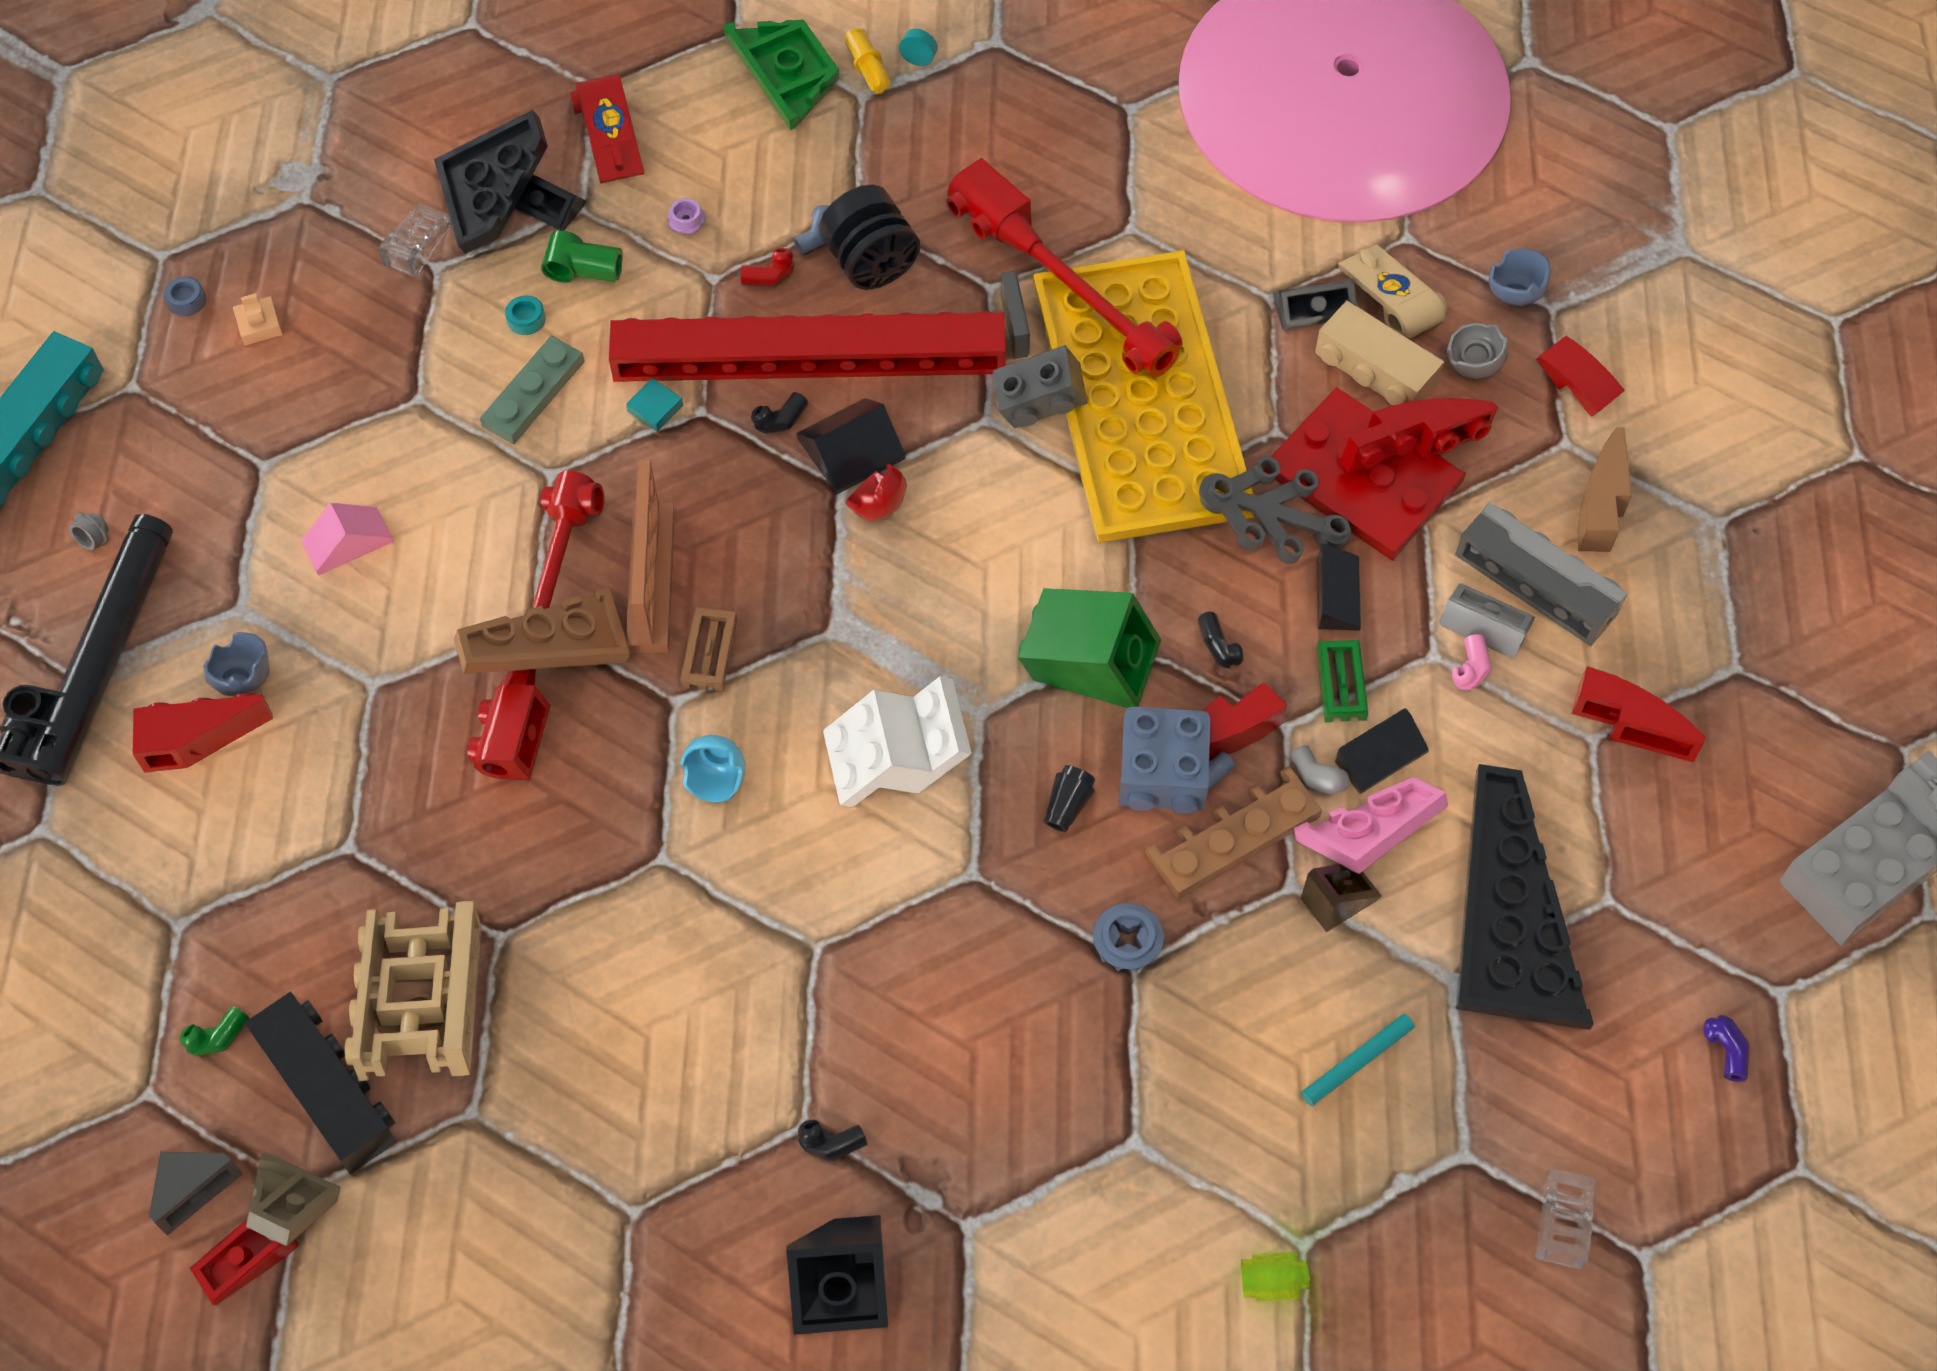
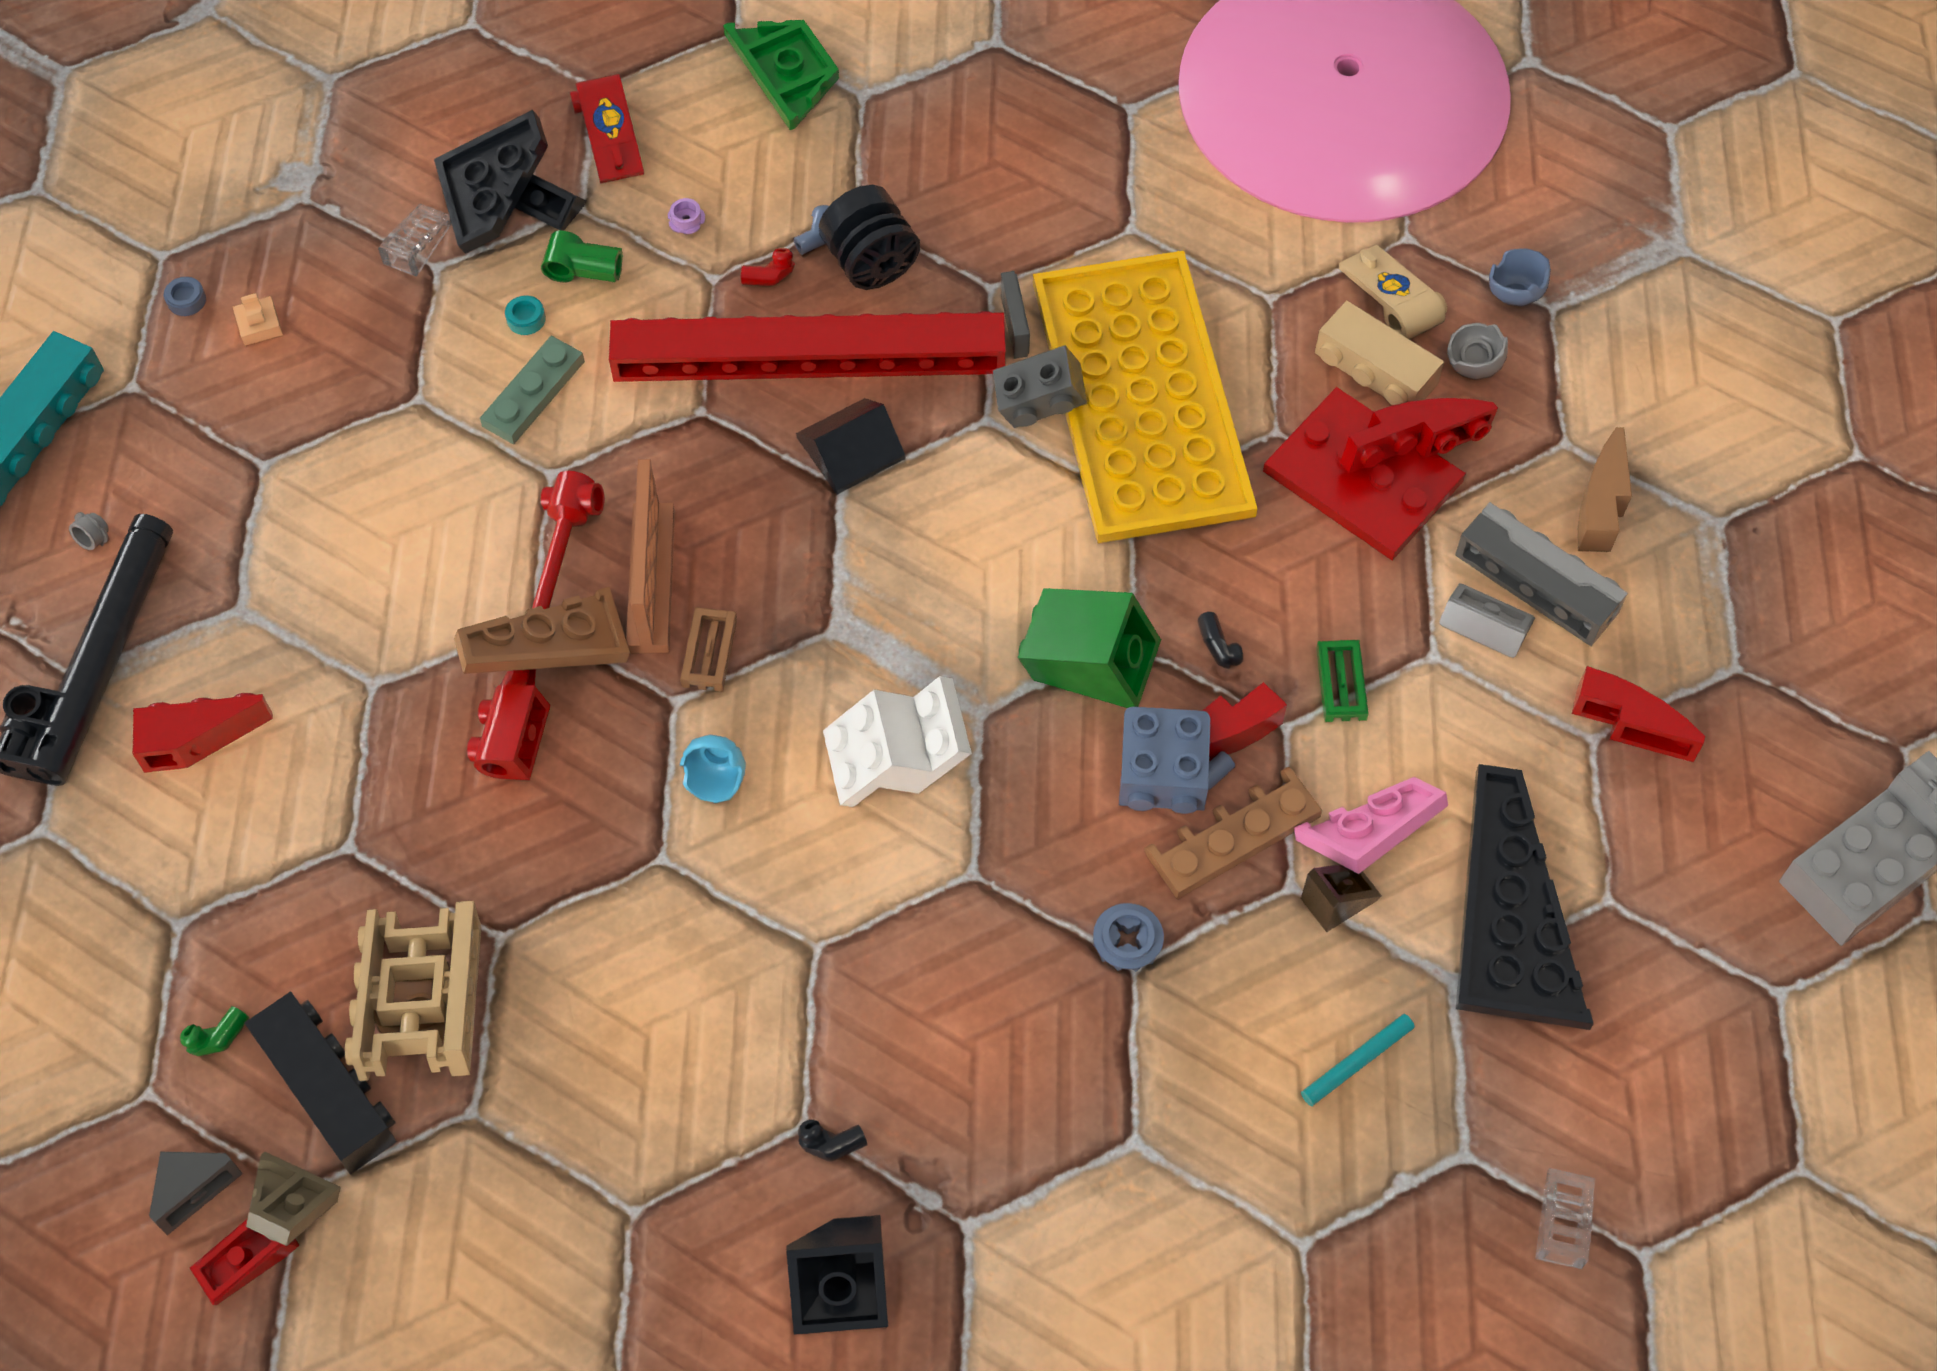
(238, 666): sand blue hair -> none
(344, 535): bright pink slope -> none
(654, 404): teal tile -> none
(779, 420): black arm -> none
(867, 60): yellow axle -> none
(878, 495): red hair -> none
(918, 47): teal tile -> none
(1005, 214): red bar -> none
(1068, 797): black cone -> none
(1269, 509): dark grey plant -> none
(1274, 1276): clear neon green brick -> none
(1312, 303): black slope -> none
(1318, 776): light grey arm -> none
(1338, 589): black slope -> none
(1382, 751): black slope -> none
(1477, 665): bright pink arm -> none
(1582, 373): red slope -> none
(1735, 1044): dark purple arm -> none

